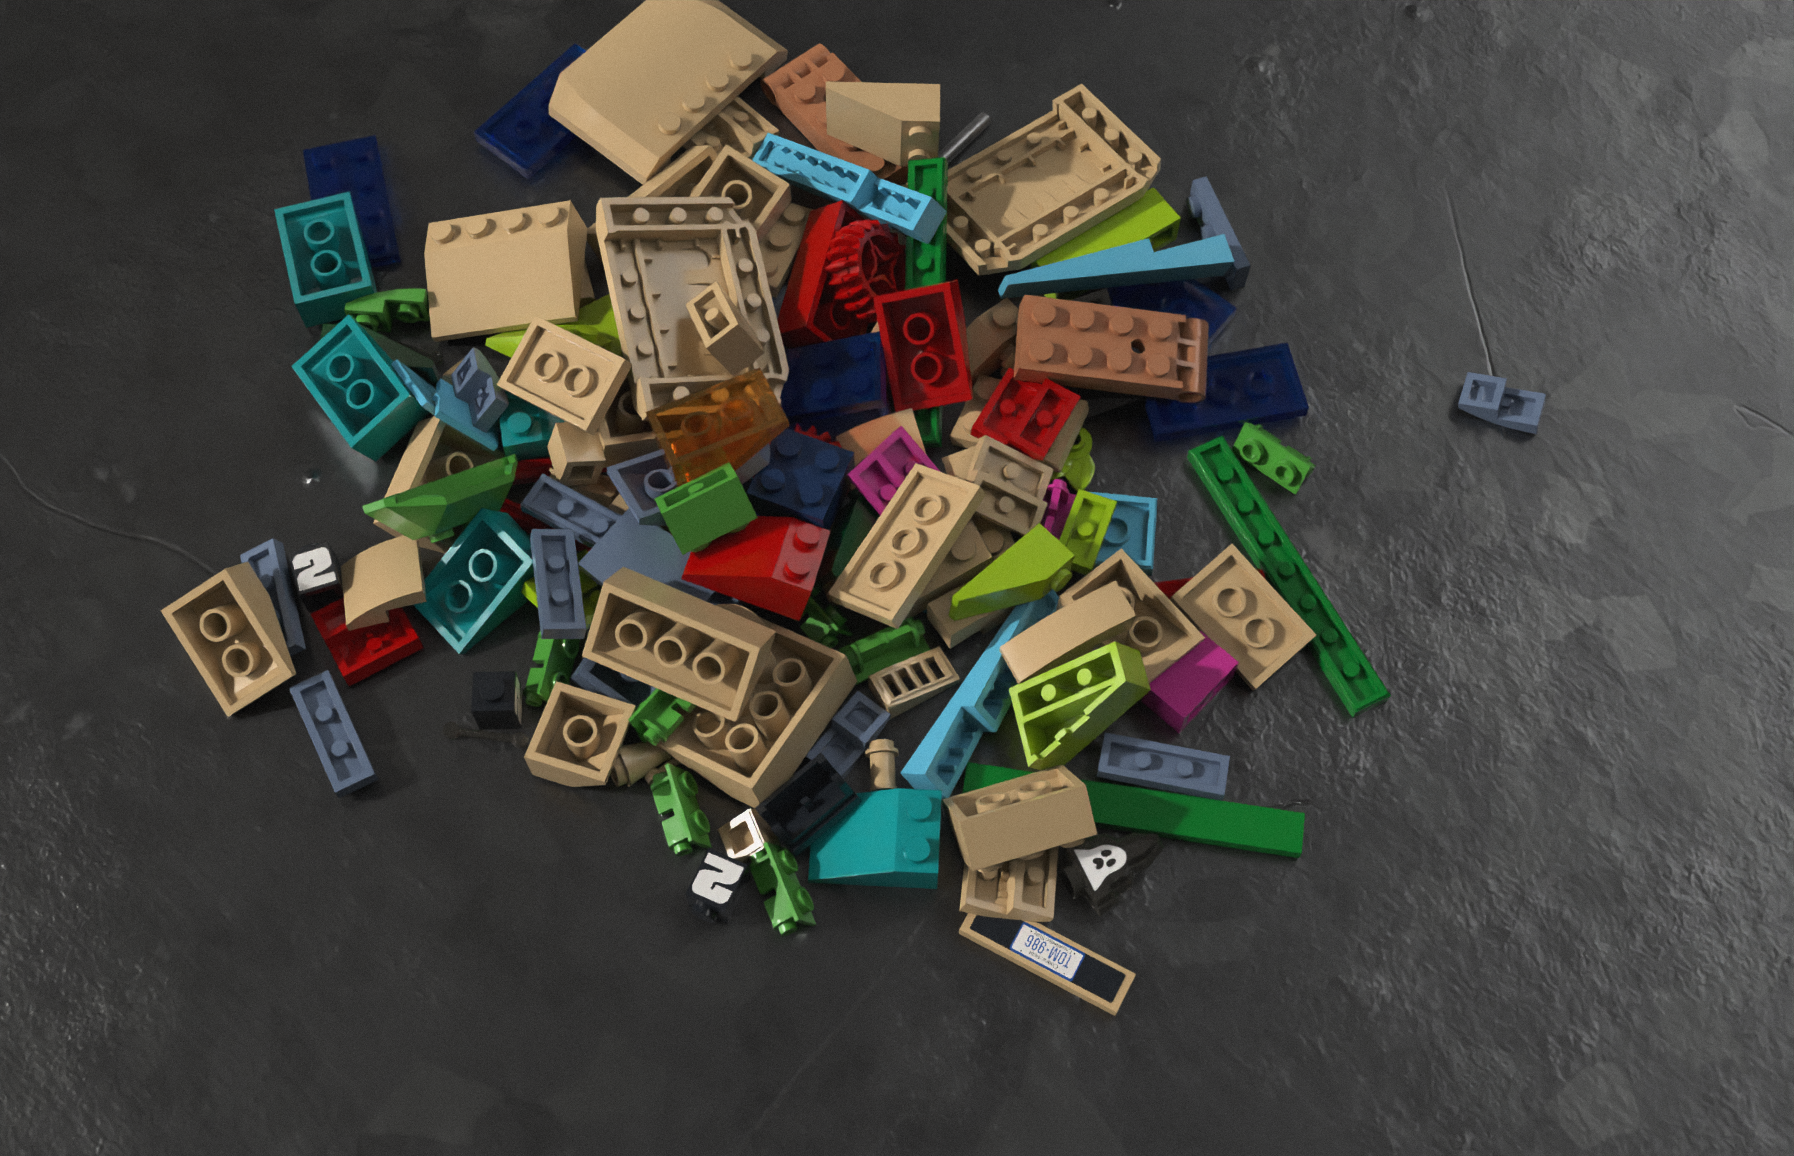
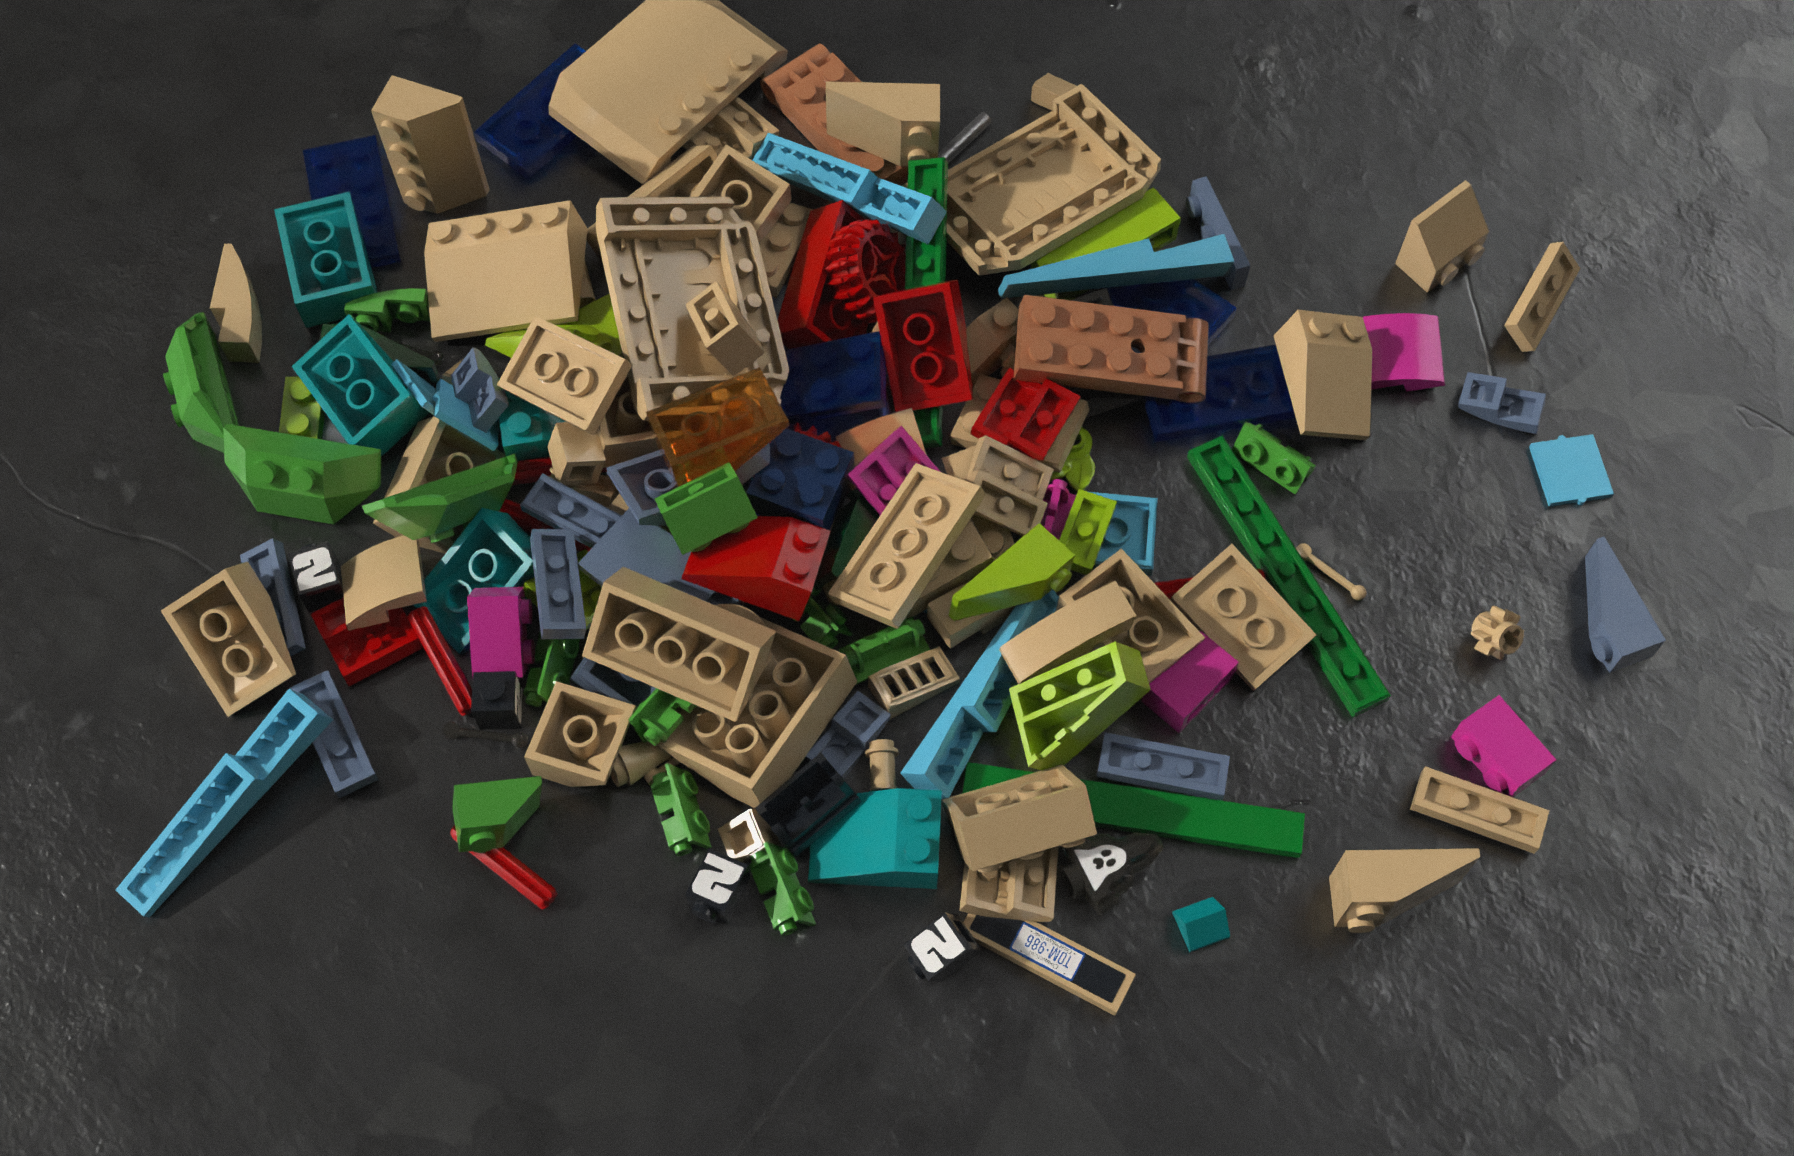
(199, 383): none -> bright green wedge
(223, 800): none -> medium azure slope
(236, 310): none -> tan slope
(300, 411): none -> lime plate
(300, 473): none -> bright green wedge
(429, 146): none -> tan slope
(442, 659): none -> red axle
(493, 811): none -> bright green slope
(499, 630): none -> dark pink brick
(516, 874): none -> red axle
(941, 948): none -> brick
(1049, 88): none -> tan slope
(1202, 923): none -> teal slope
(1327, 373): none -> tan slope
(1357, 592): none -> tan hinge
(1382, 884): none -> tan slope
(1405, 350): none -> dark pink slope
(1444, 239): none -> tan slope
(1480, 810): none -> tan plate
(1497, 632): none -> tan gear
(1502, 748): none -> dark pink brick
(1542, 297): none -> tan plate
(1571, 470): none -> medium azure piece
(1617, 617): none -> sand blue slope

